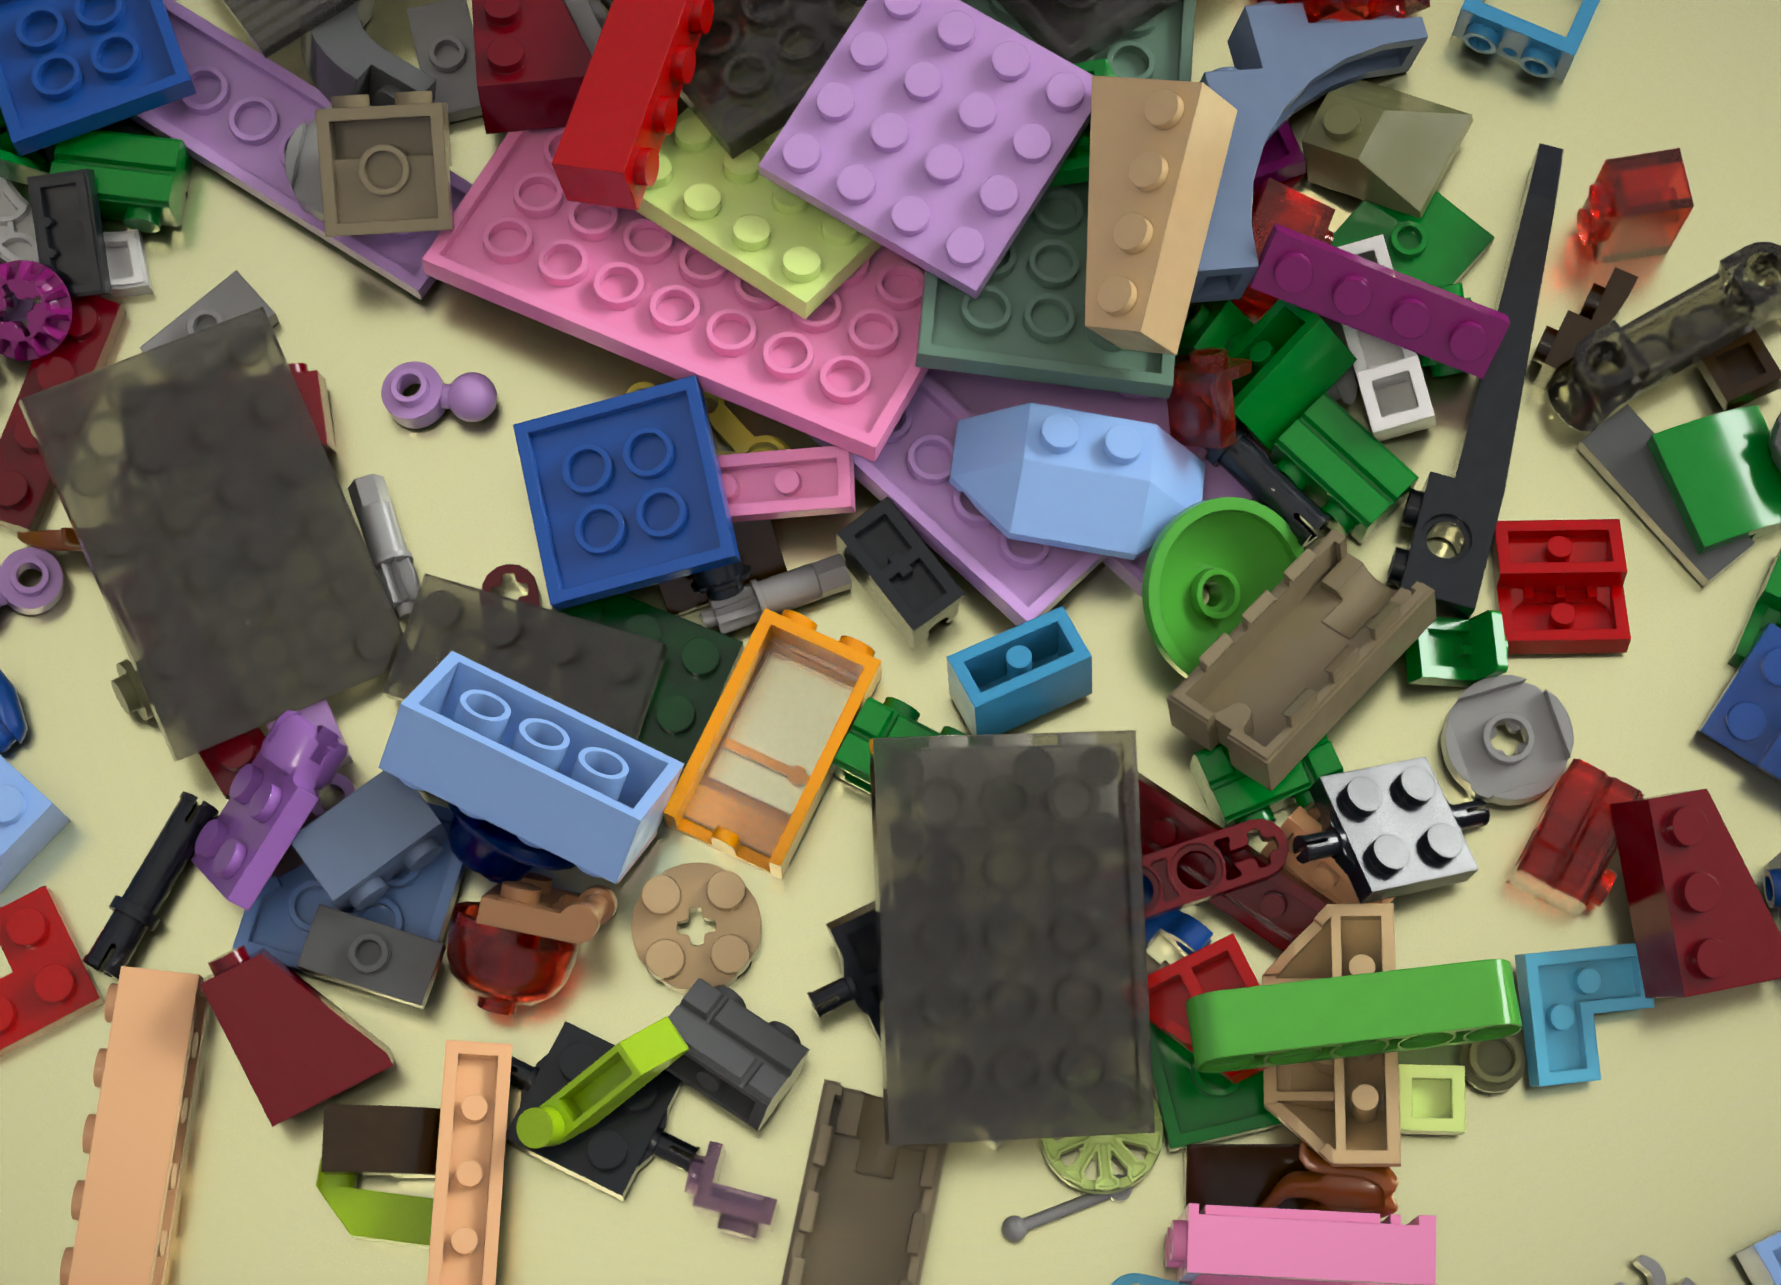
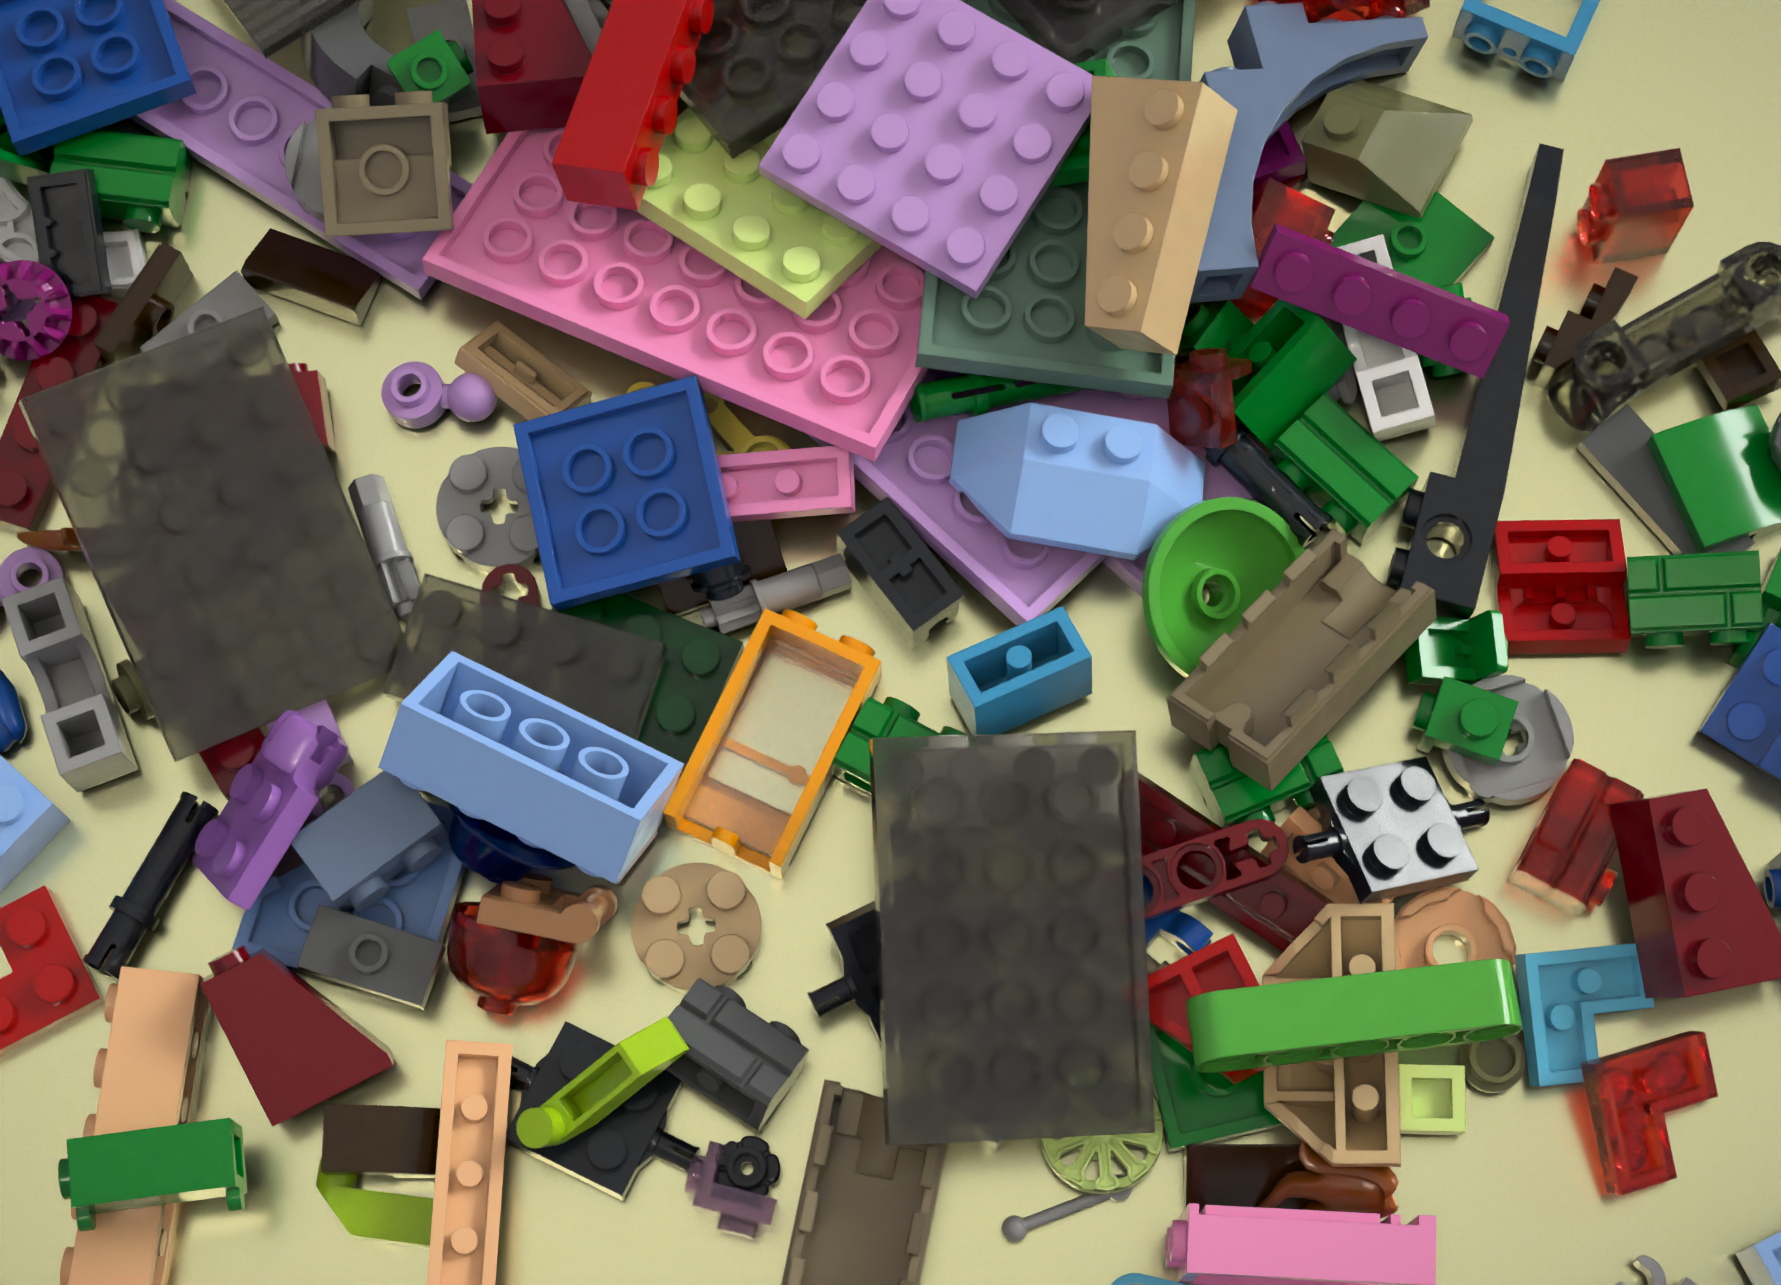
(70, 676): none -> light grey arch
(145, 306): none -> dark brown plate
(154, 1168): none -> green brick
(312, 276): none -> dark brown slope
(433, 67): none -> green bracket
(471, 532): none -> light grey plate
(517, 382): none -> tan tile
(751, 1150): none -> black plate
(936, 401): none -> green pin
(1454, 914): none -> light nougat tile
(1464, 720): none -> green bracket
(1629, 1101): none -> clear red plate
(1695, 597): none -> green brick

